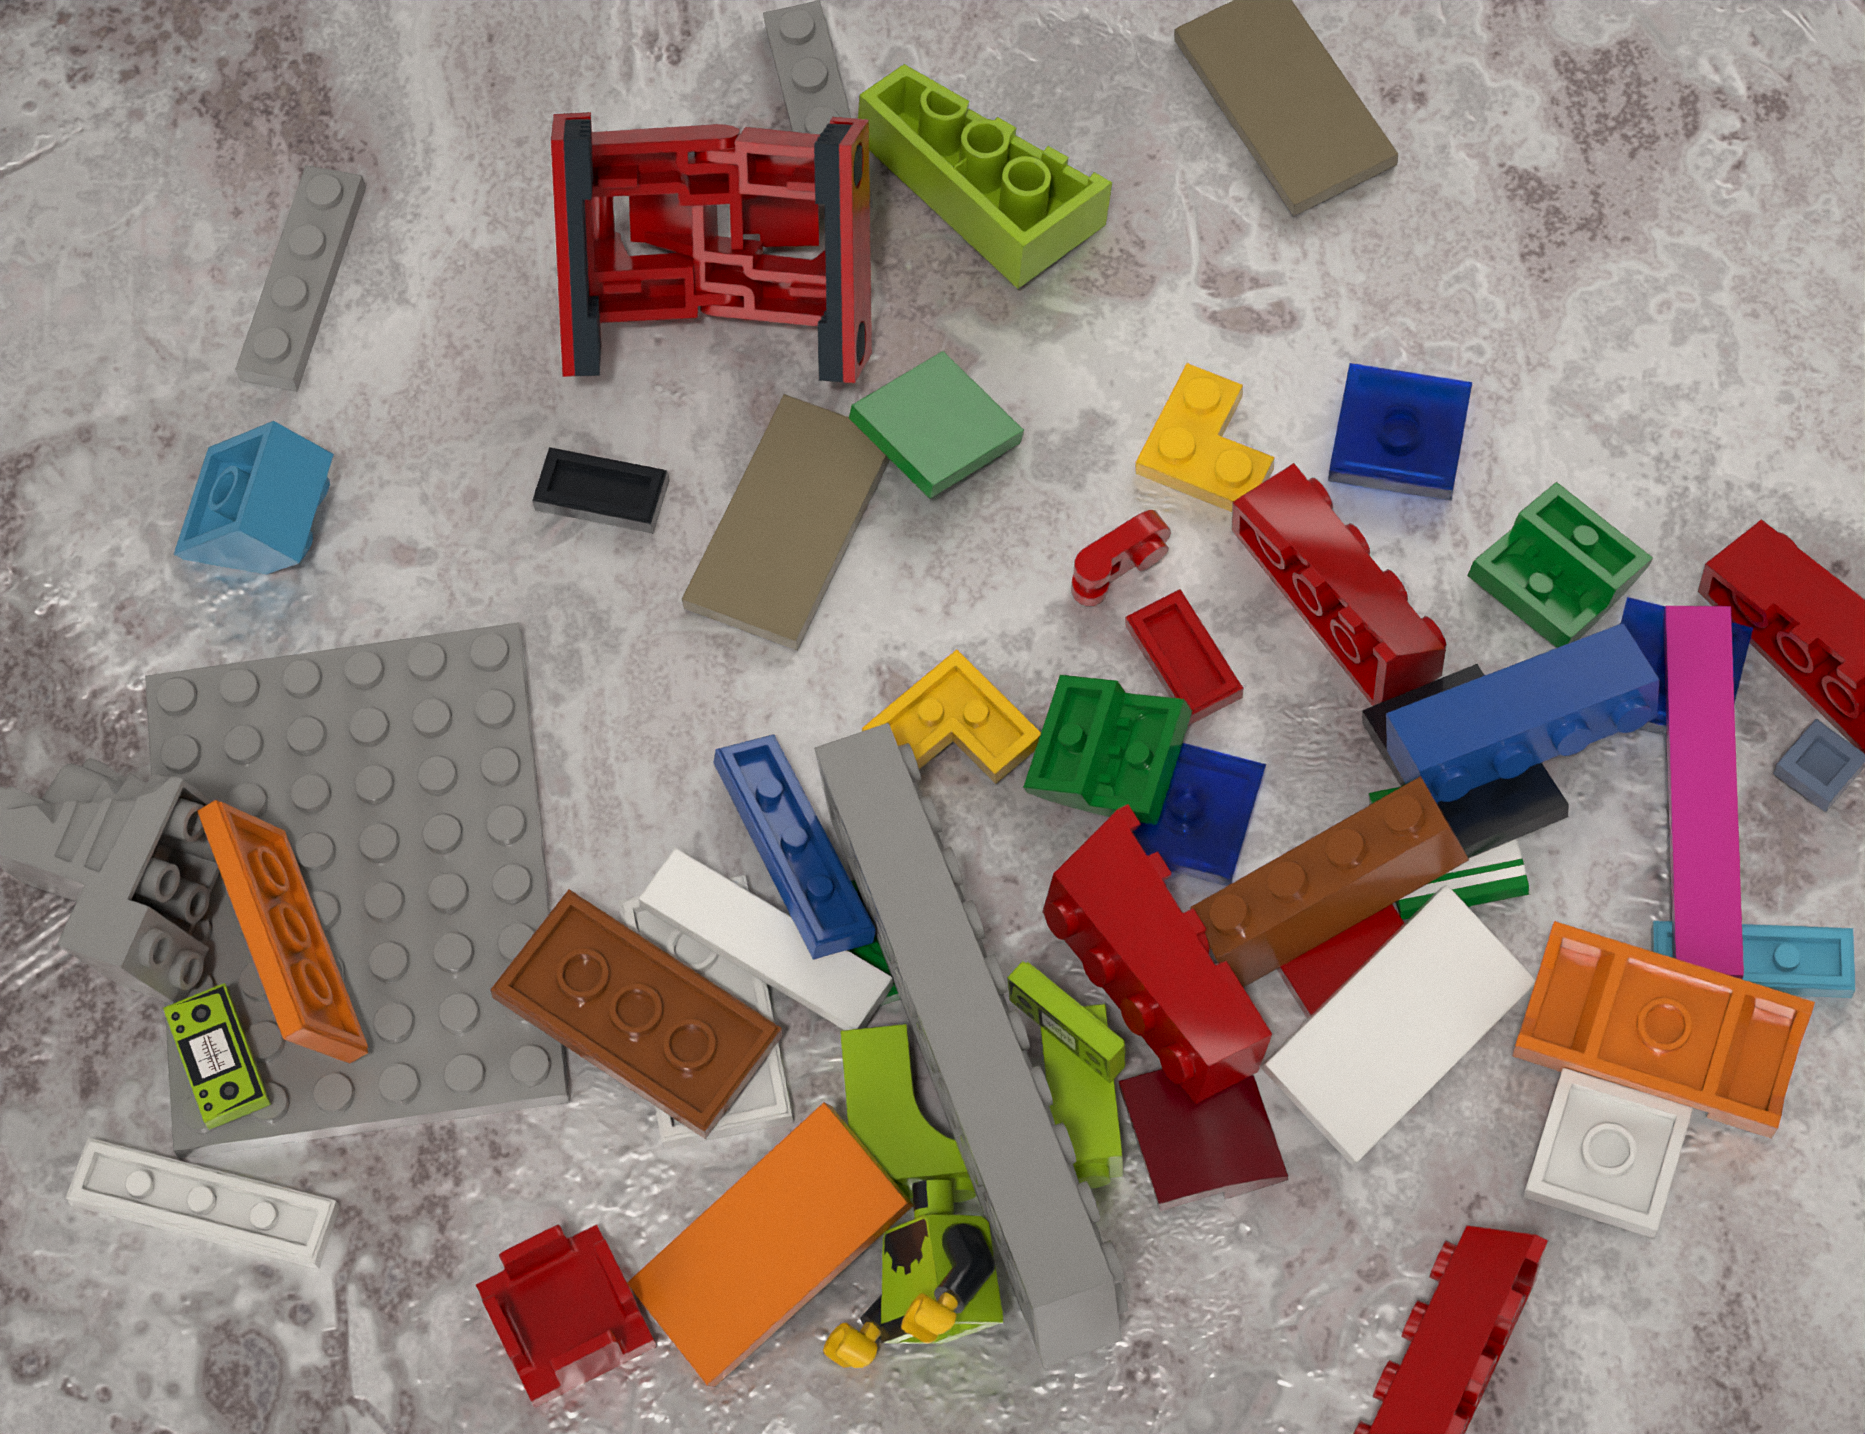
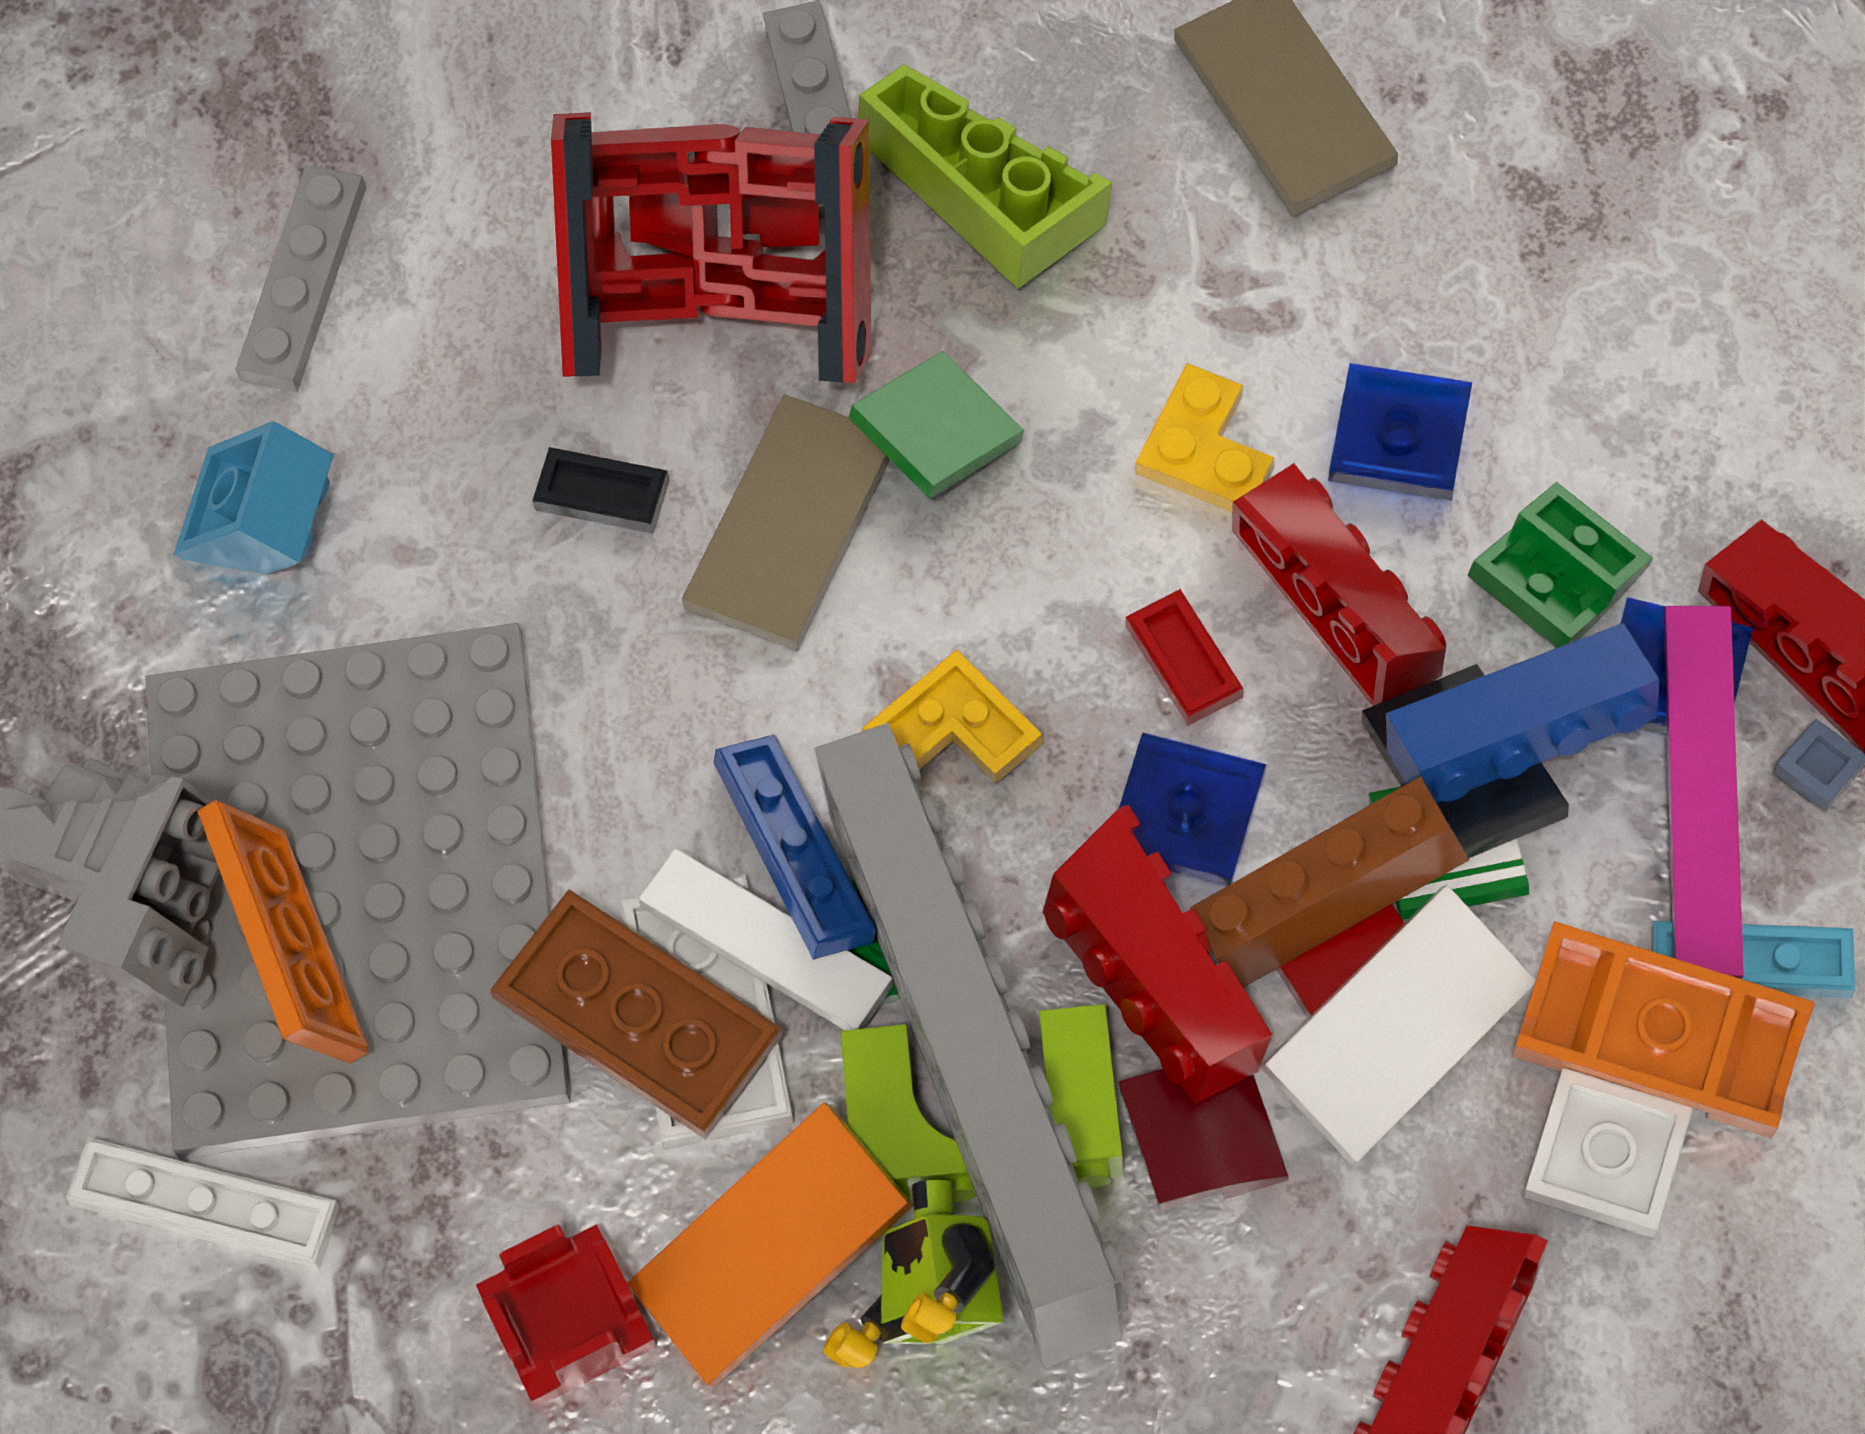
(216, 1056): tile -> none
(1067, 1021): lime tile -> none
(1107, 748): green slope -> none
(1133, 544): red plate -> none

